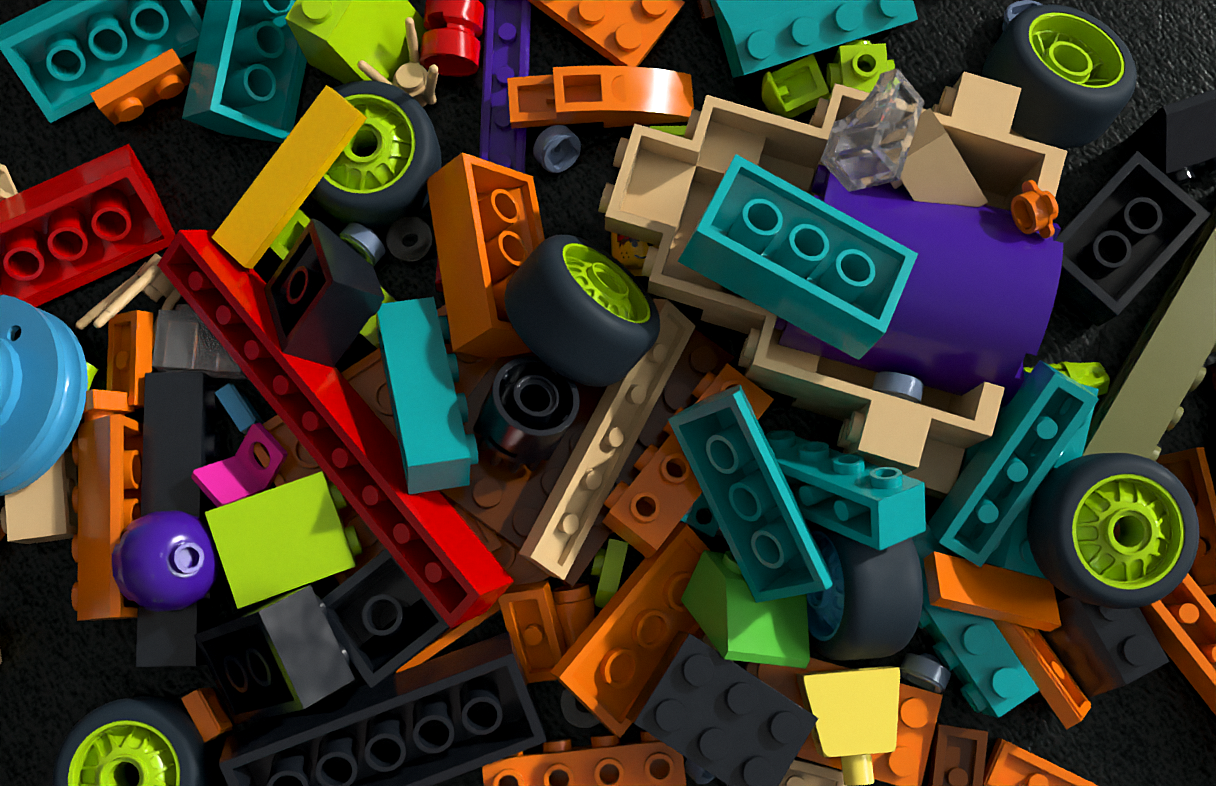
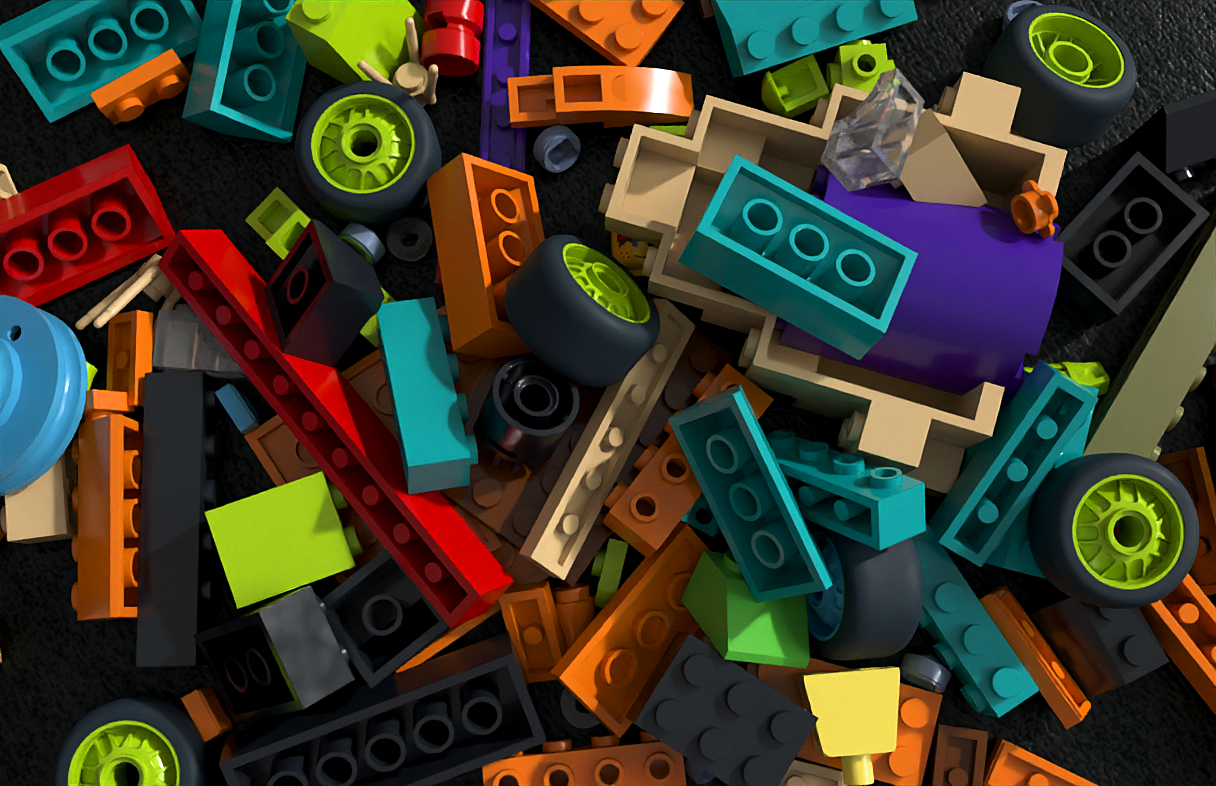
(166, 561): dark purple cylinder -> none
(241, 474): dark pink bracket -> none
(289, 177): yellow tile -> none
(899, 386): sand blue tile -> none
(991, 592): orange tile -> none

